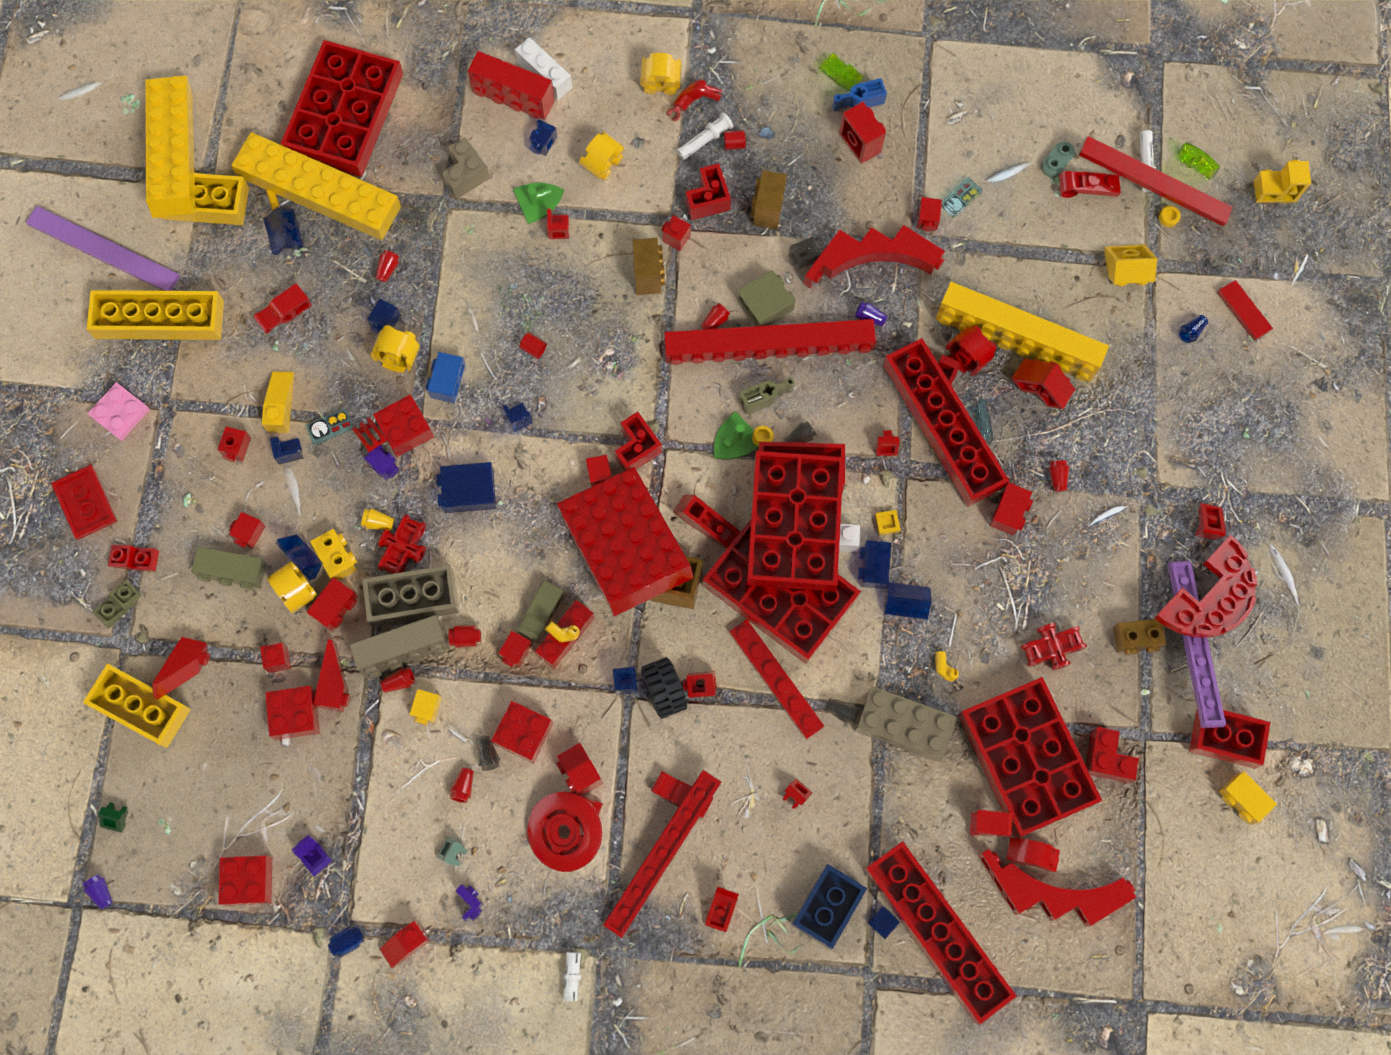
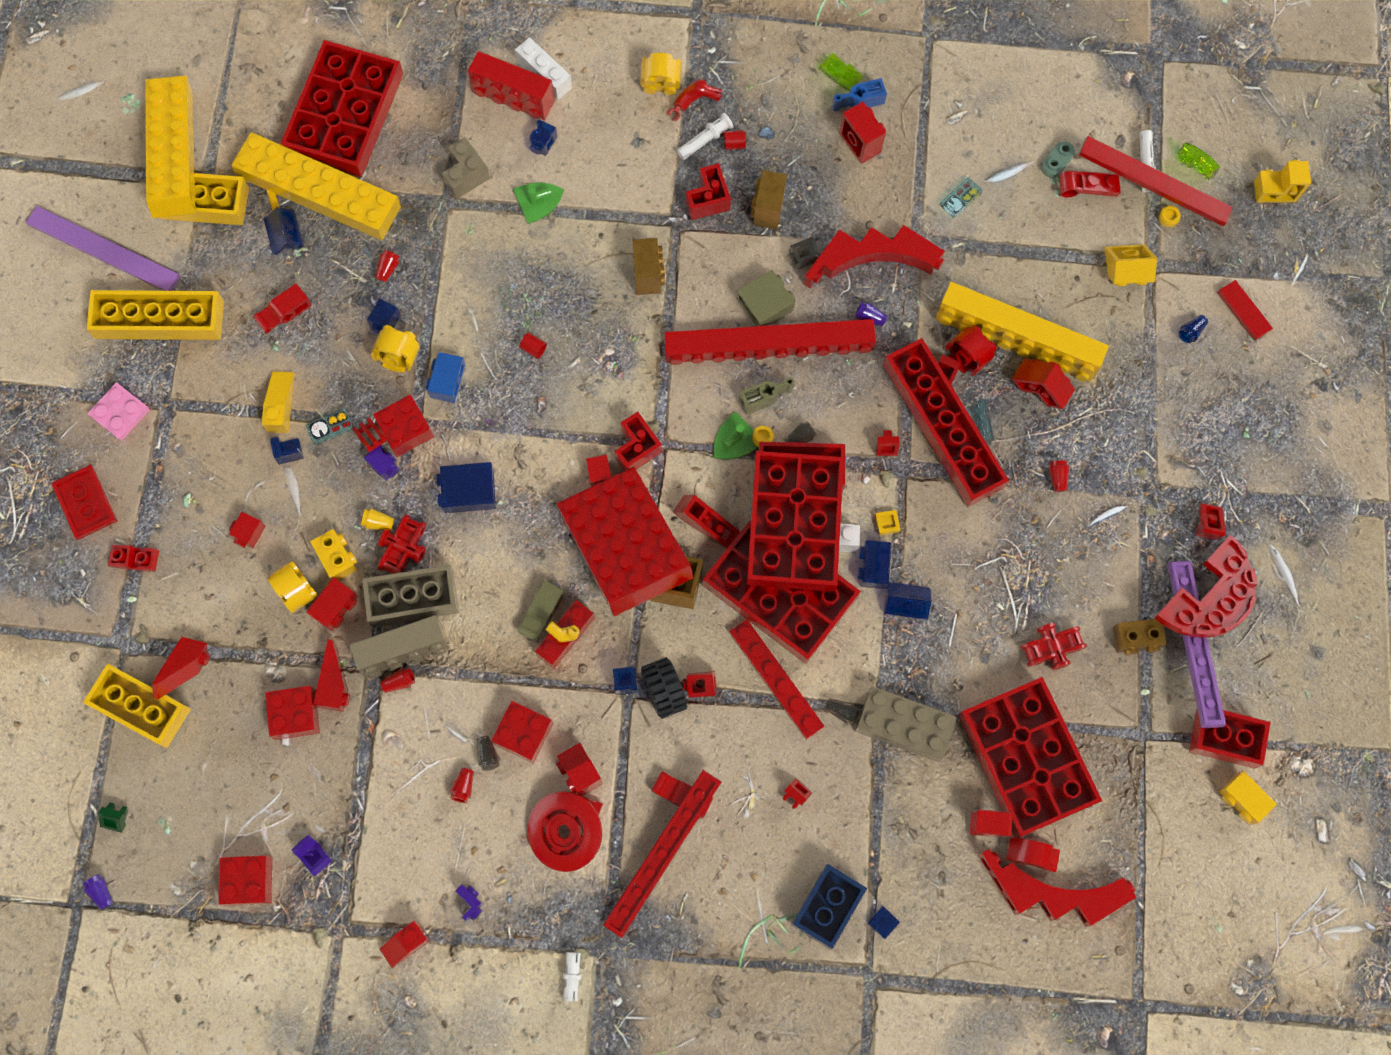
(117, 604): olive slope -> none
(228, 568): olive brick -> none
(234, 444): red brick -> none
(275, 657): red brick -> none
(300, 555): clear blue panel -> none
(346, 941): clear blue brick -> none
(425, 707): yellow brick -> none
(450, 850): sand green tile -> none
(464, 636): red brick -> none
(514, 650): red brick -> none
(518, 416): clear blue panel -> none
(557, 225): red panel -> none
(602, 155): yellow brick -> none
(676, 232): red brick -> none
(715, 317): red cone -> none
(721, 909): red slope -> none
(929, 214): red brick -> none
(940, 933): red brick -> none
(943, 669): yellow arm -> none
(1011, 509): red brick -> none
(1104, 760): red brick -> none

